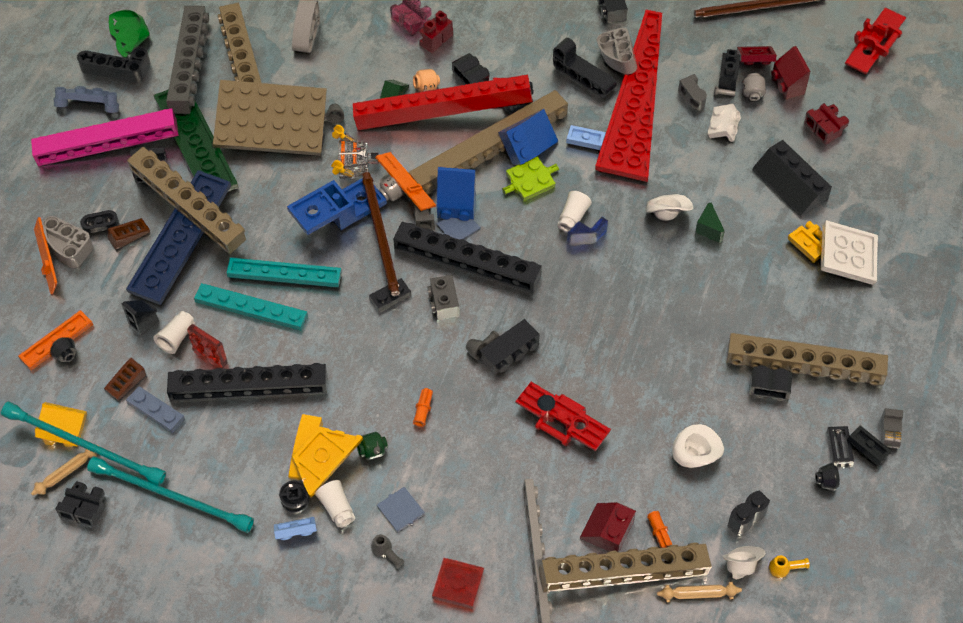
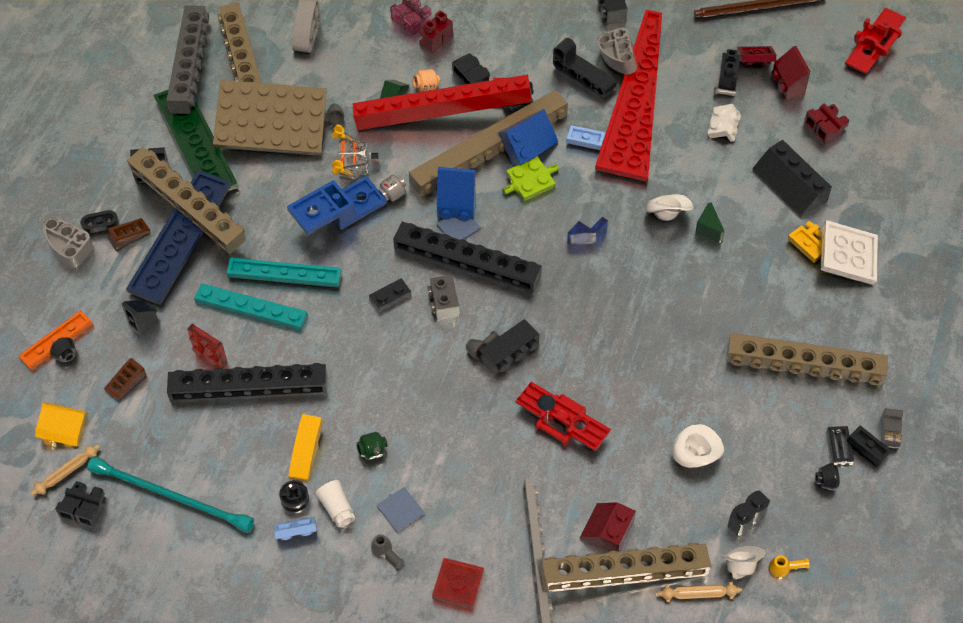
(47, 268): orange piece -> none
(83, 94): sand blue plate -> none
(104, 137): dark pink brick -> none
(115, 67): black beam -> none
(131, 29): green piece -> none
(152, 474): teal hose -> none
(155, 409): sand blue plate -> none
(174, 332): white plant -> none
(323, 455): yellow wing -> none
(393, 285): reddish brown piece -> none
(405, 181): orange piece -> none
(423, 407): orange axle -> none
(424, 219): dark grey leg -> none
(574, 210): white plant -> none
(659, 529): orange axle -> none
(692, 93): dark grey leg -> none
(754, 86): light grey head -> none
(770, 383): black brick -> none

